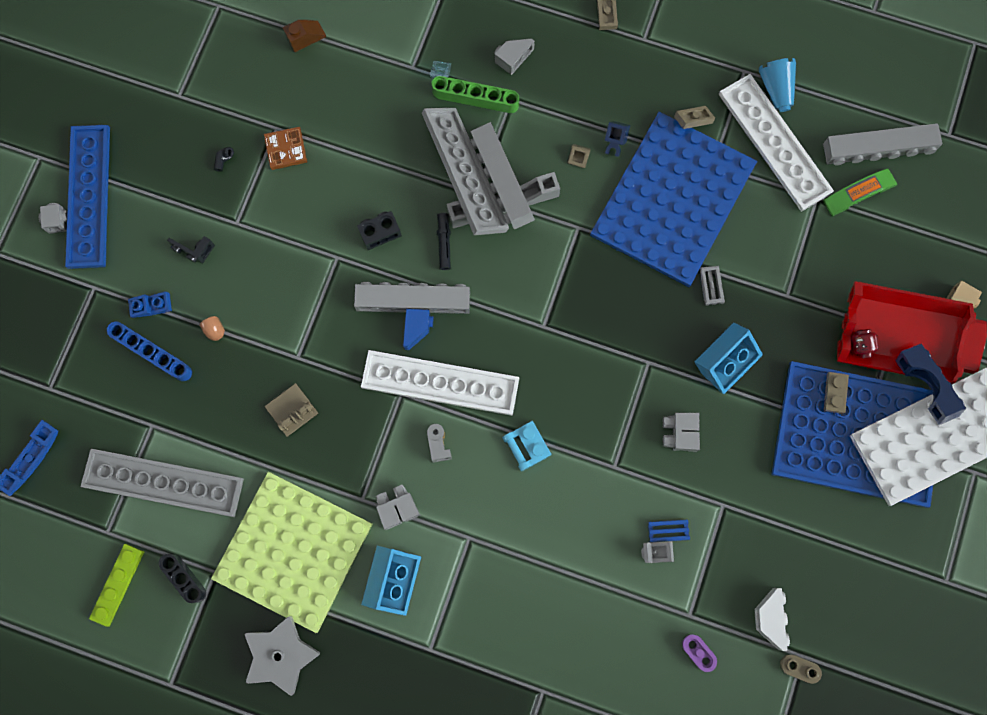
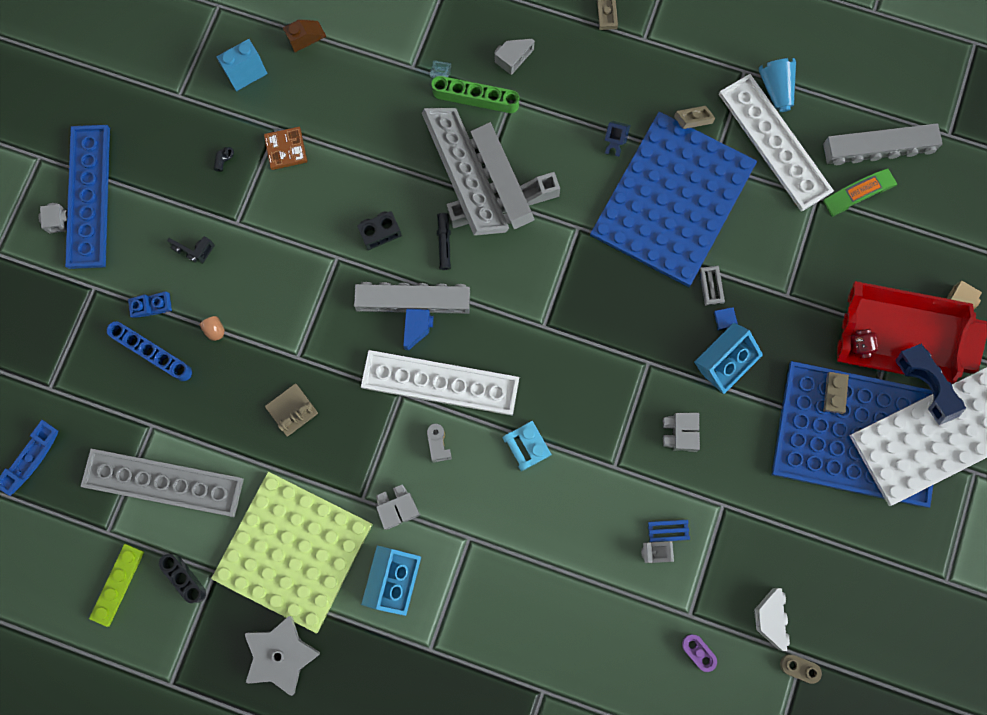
(242, 64): none -> dark azure slope
(579, 155): dark tan slope -> none
(725, 318): none -> blue tile

